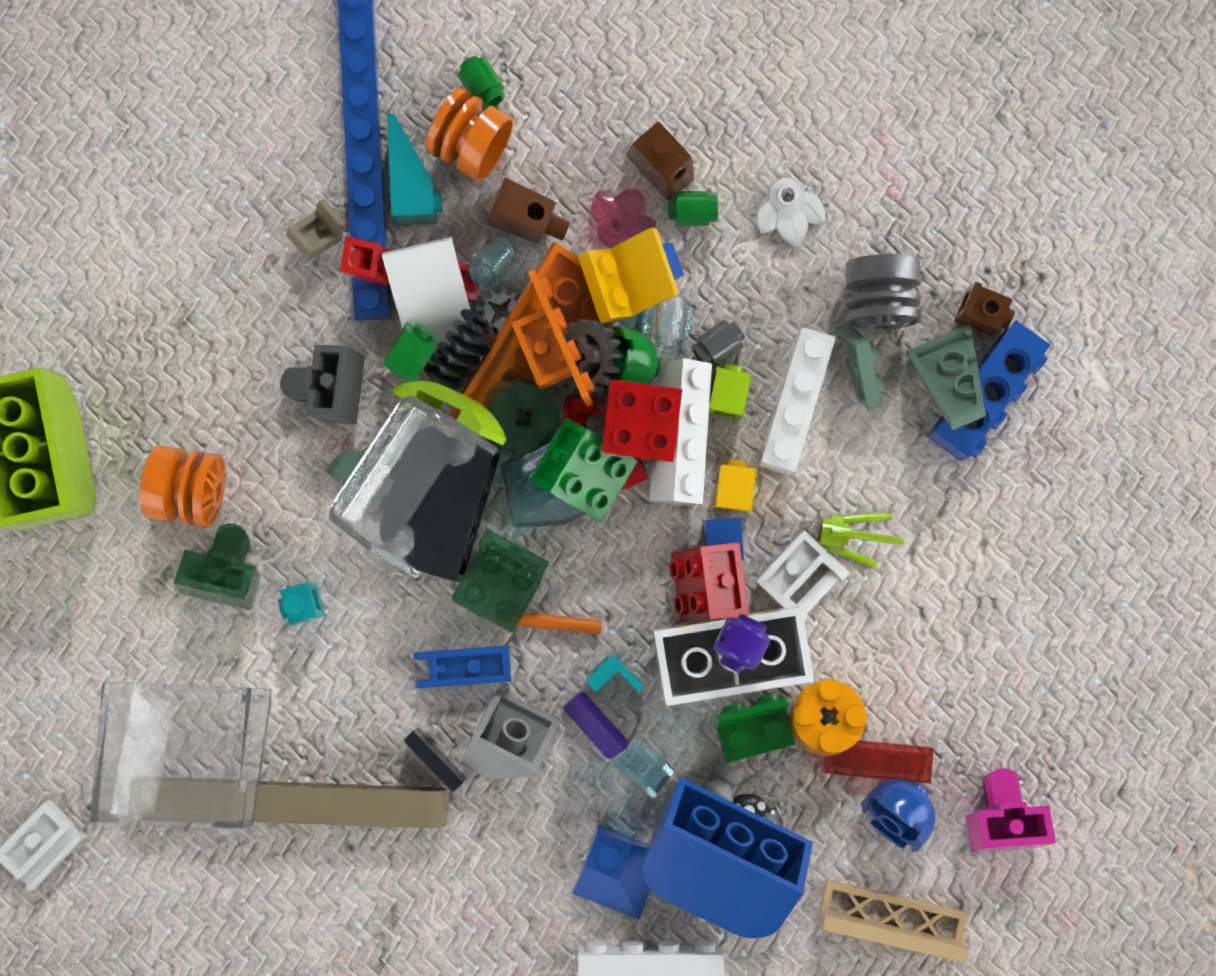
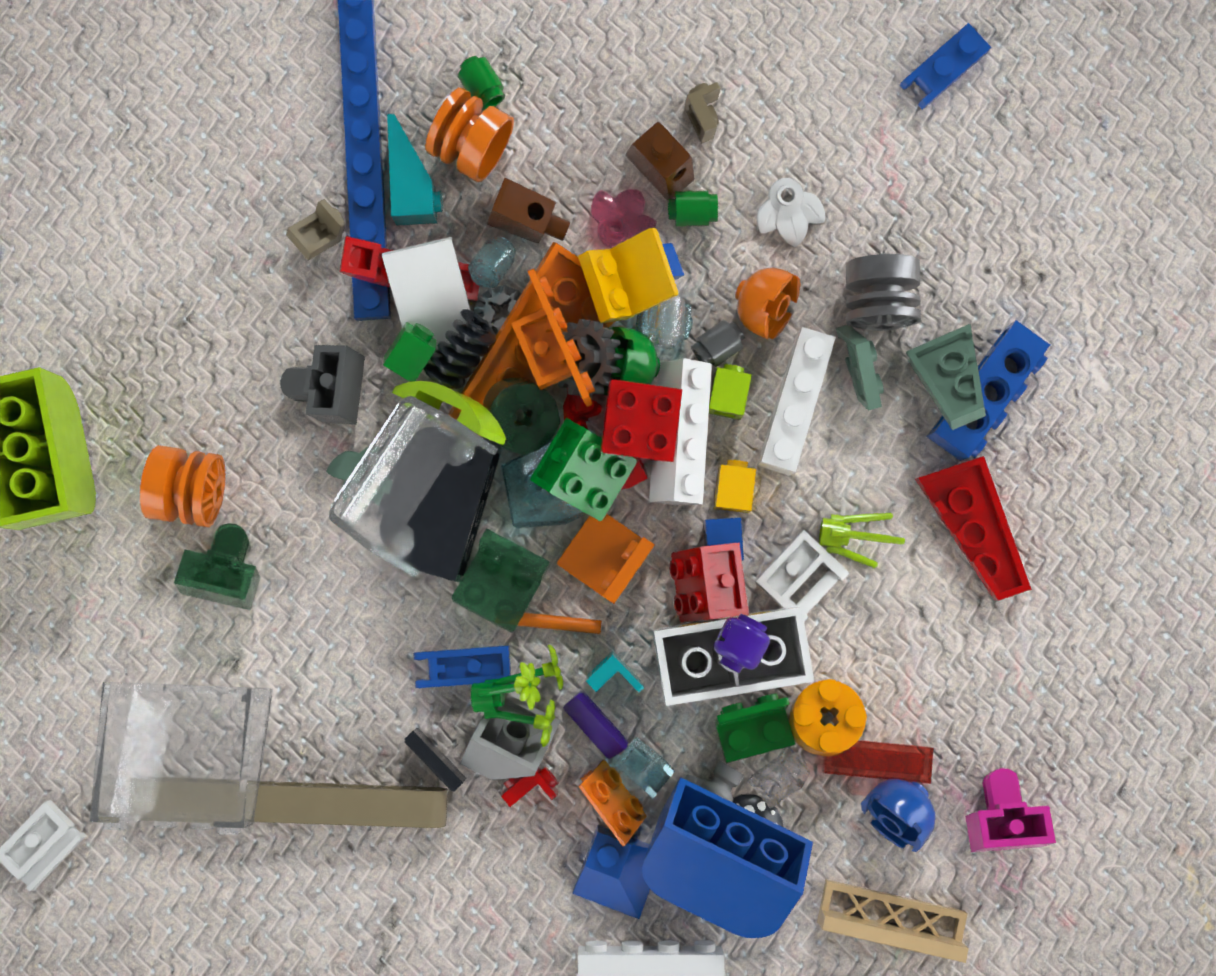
(301, 603): teal brick -> none
(490, 695): none -> plant
(520, 786): none -> red bracket
(605, 556): none -> orange bracket
(612, 801): none -> orange hinge
(702, 116): none -> dark tan bracket
(766, 299): none -> orange cylinder
(947, 64): none -> blue hinge
(973, 310): reddish brown brick -> none
(975, 518): none -> red wing

